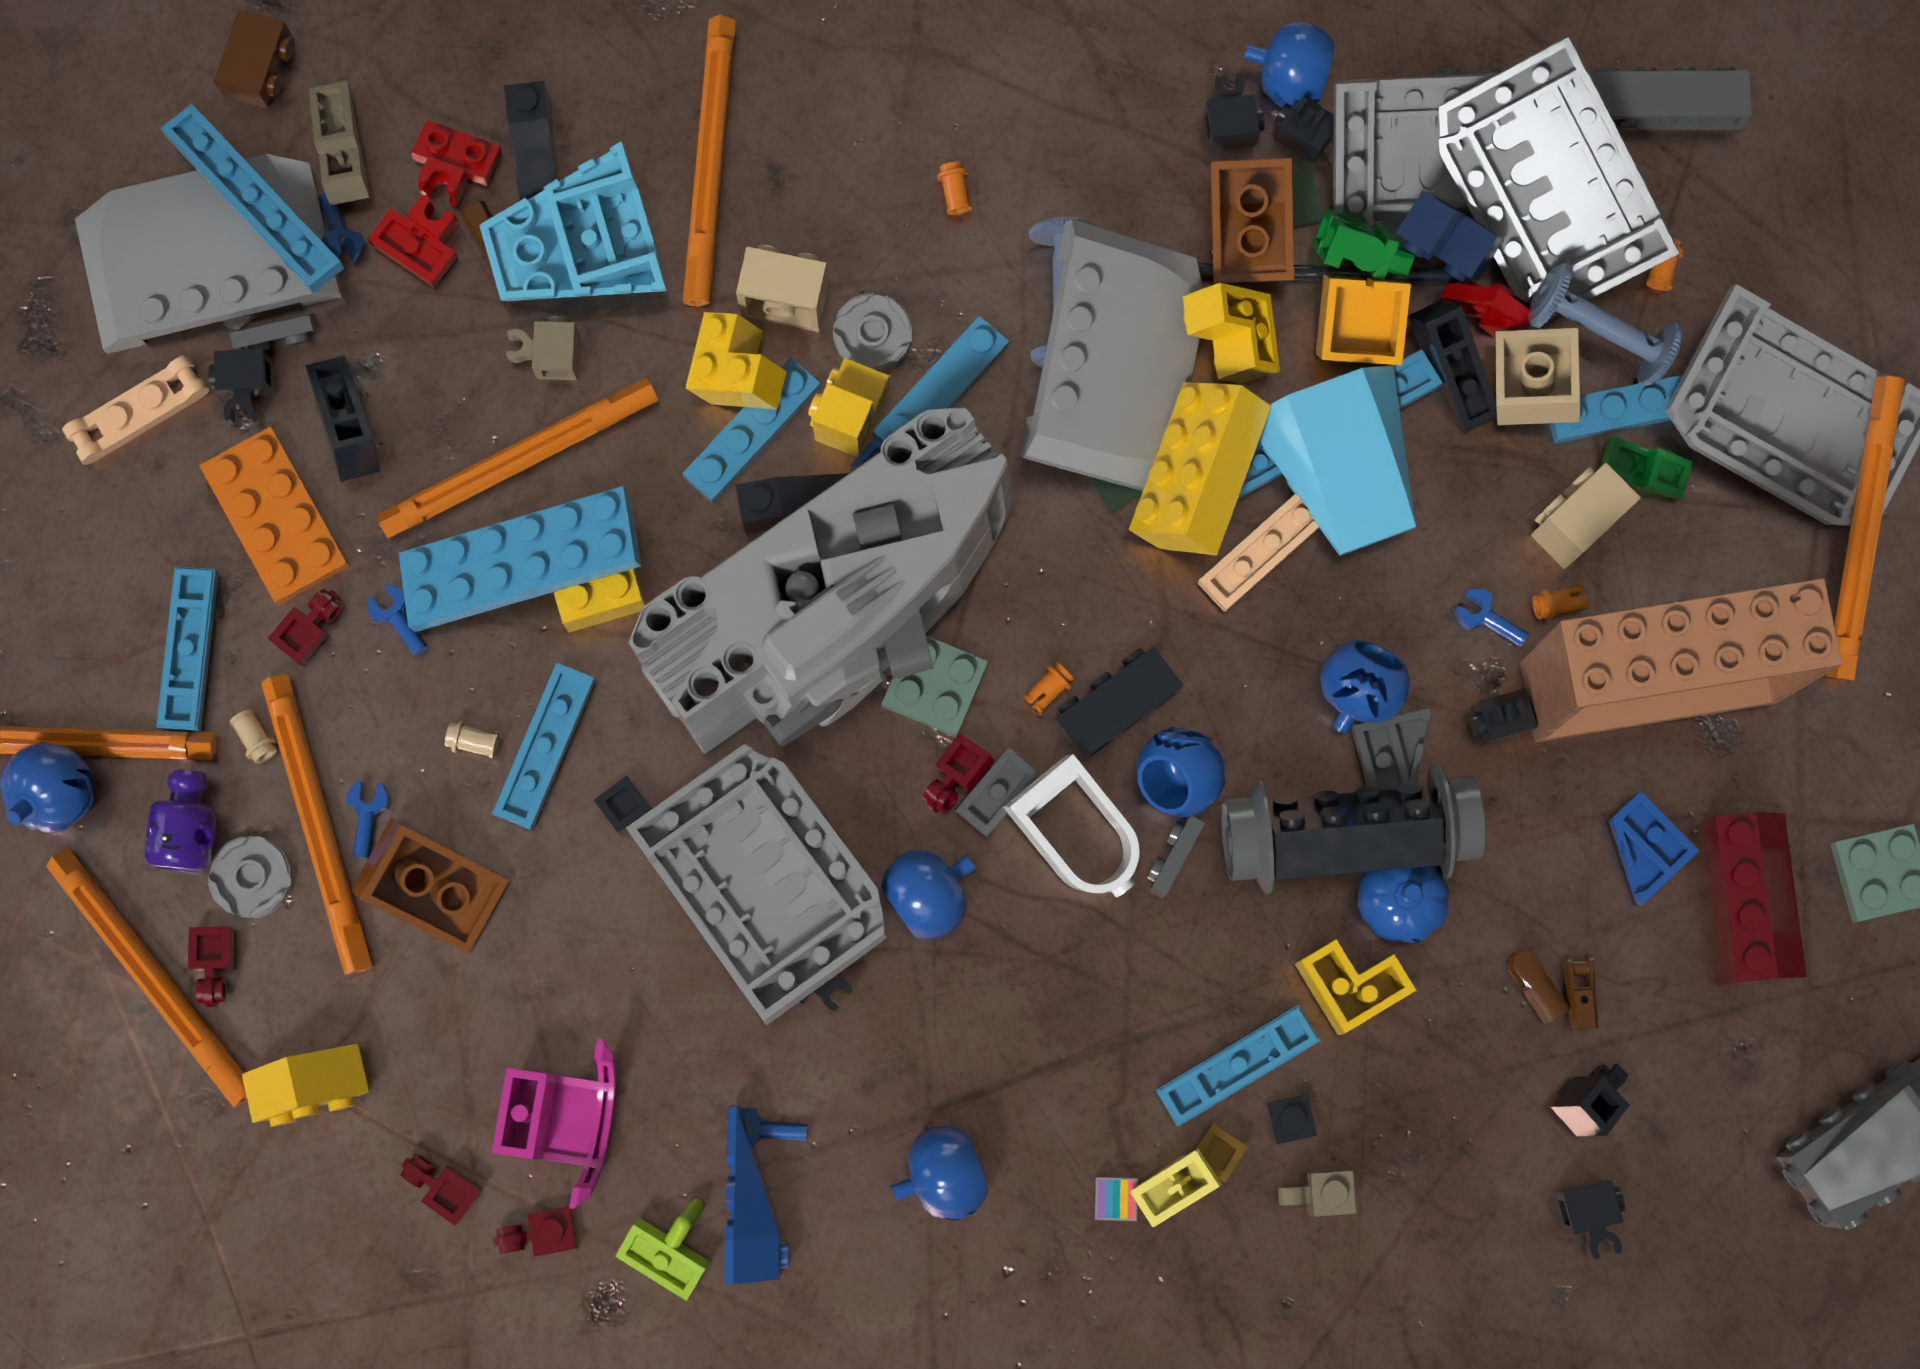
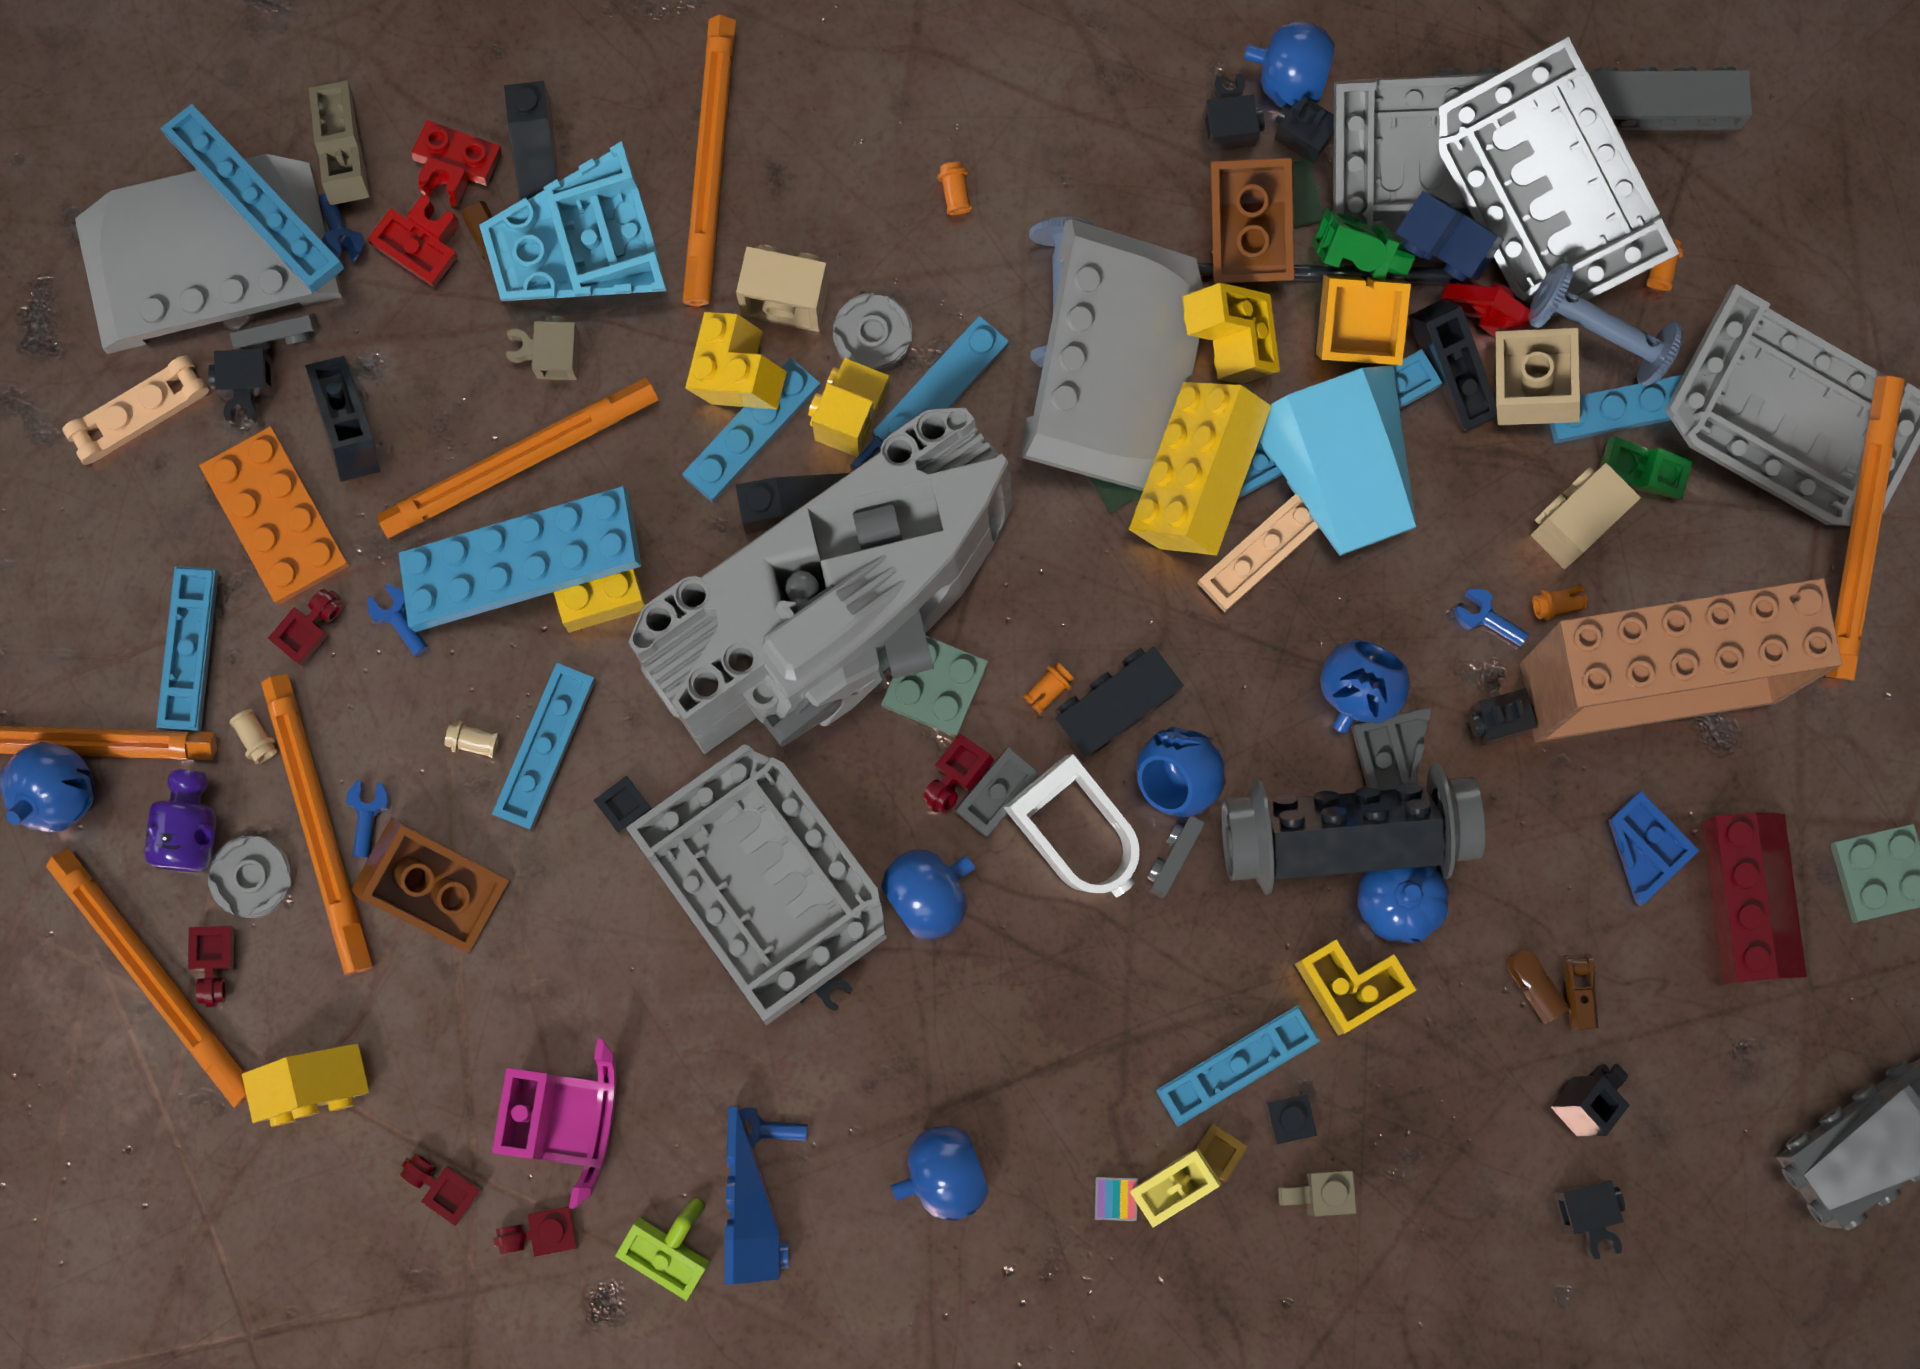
(254, 59): reddish brown brick -> none

